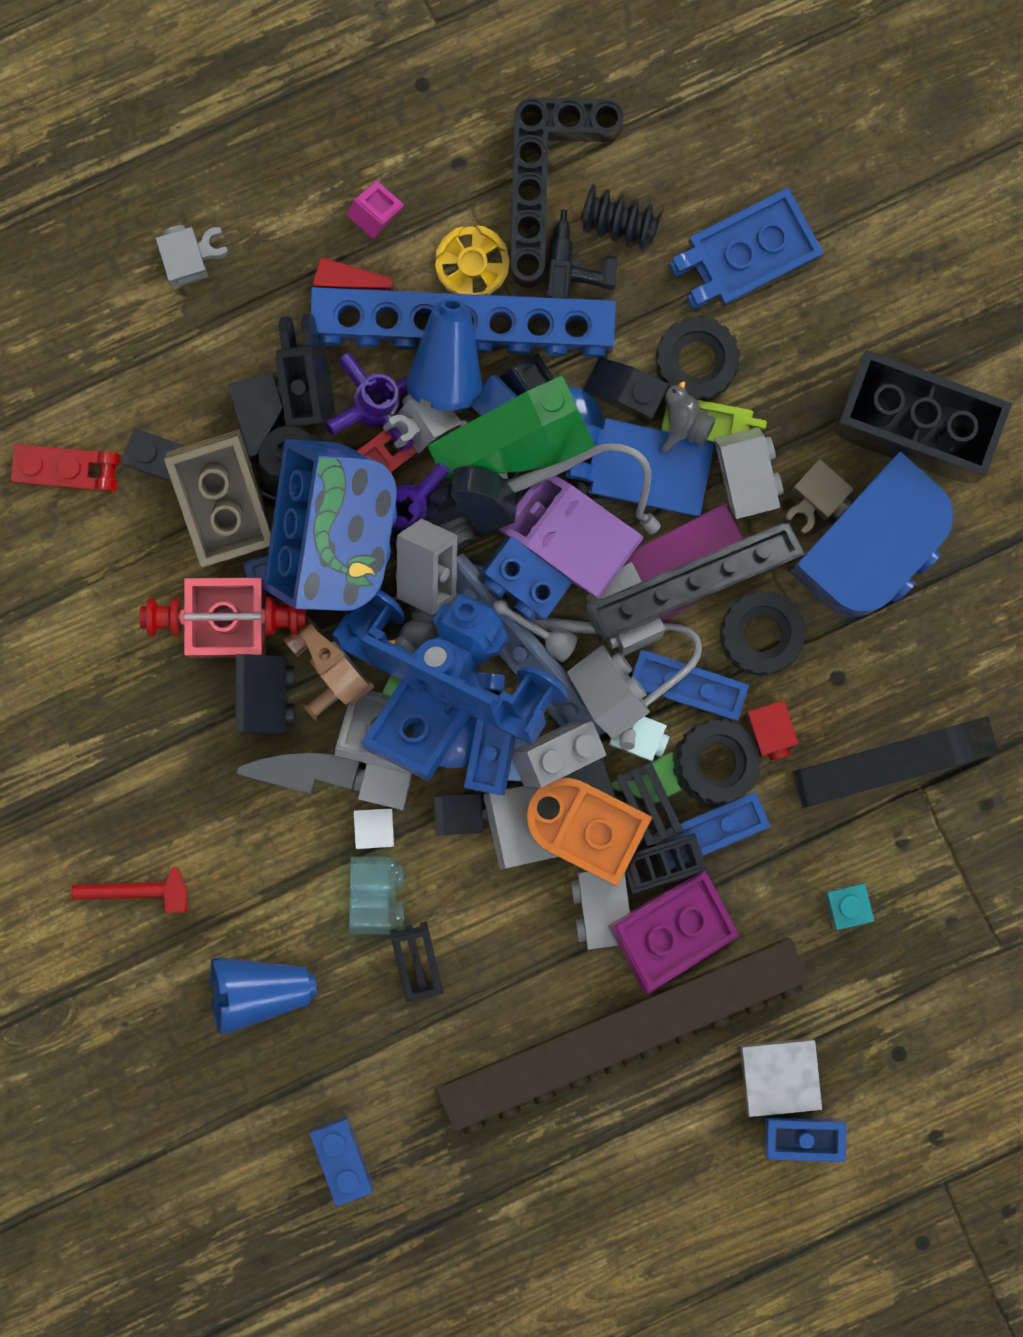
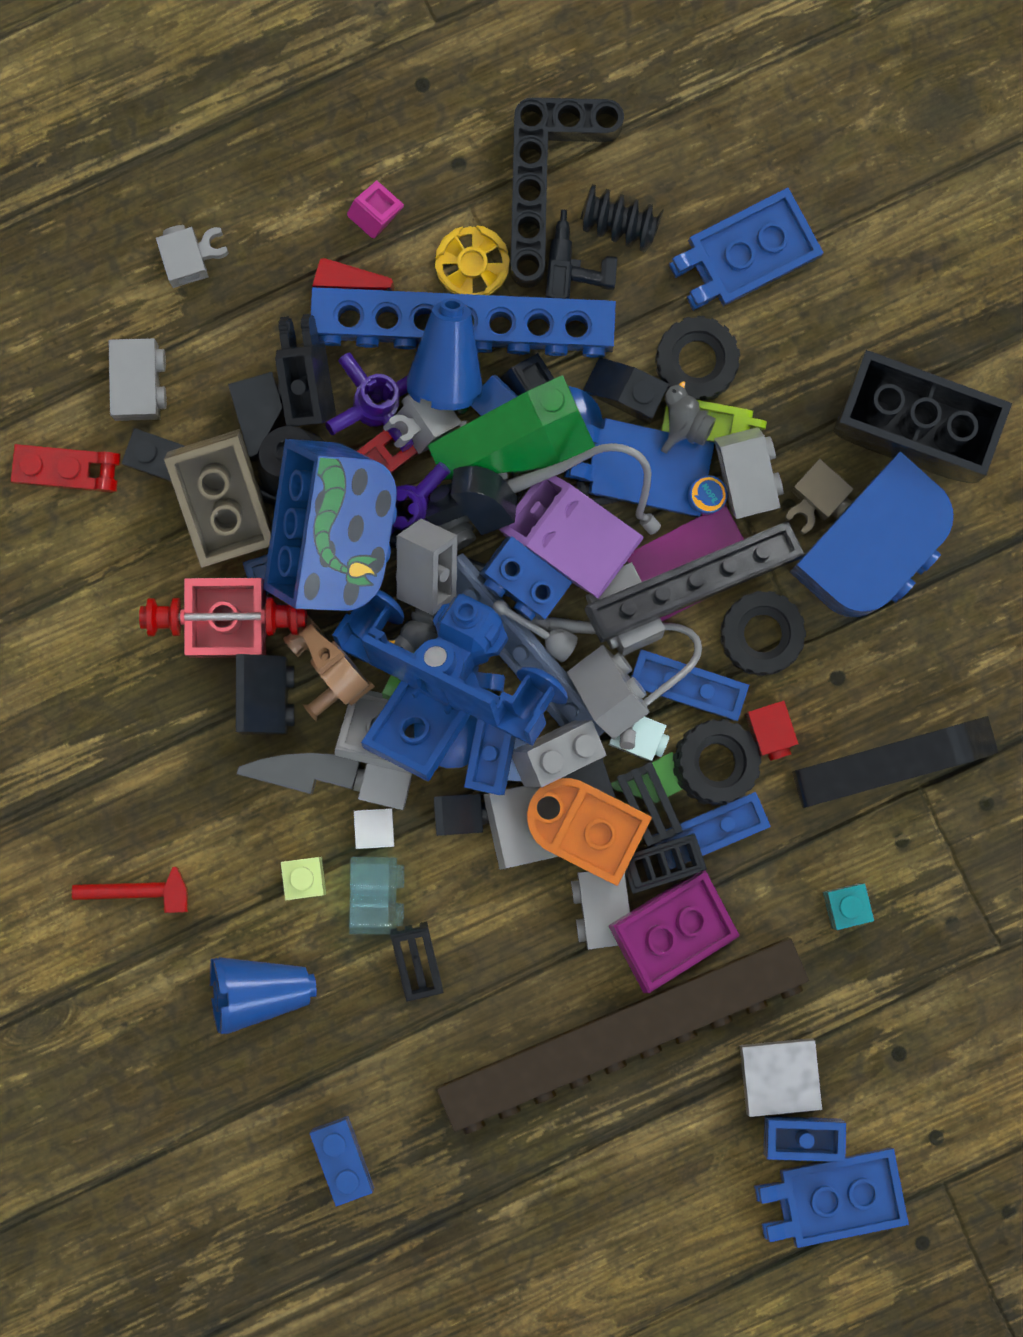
(135, 379): none -> light grey brick
(303, 878): none -> yellowish green brick
(707, 495): none -> blue tile
(836, 1199): none -> blue tile

